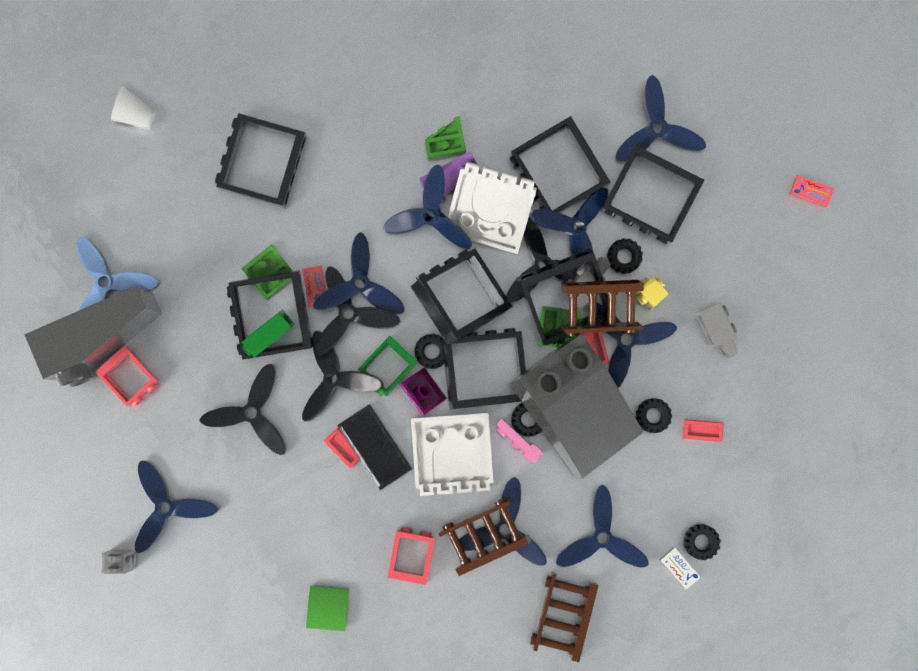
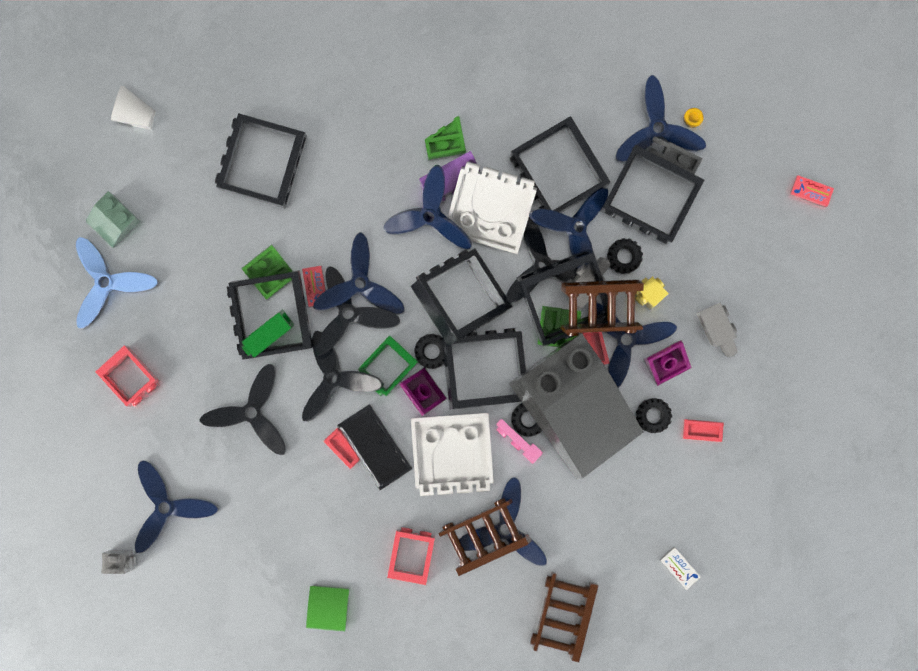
(91, 335): dark grey slope -> none
(111, 219): none -> sand green slope
(587, 546): dark blue piece -> none
(668, 362): none -> magenta slope
(677, 155): none -> dark grey hinge
(693, 117): none -> yellow tile
(714, 542): black tyre -> none

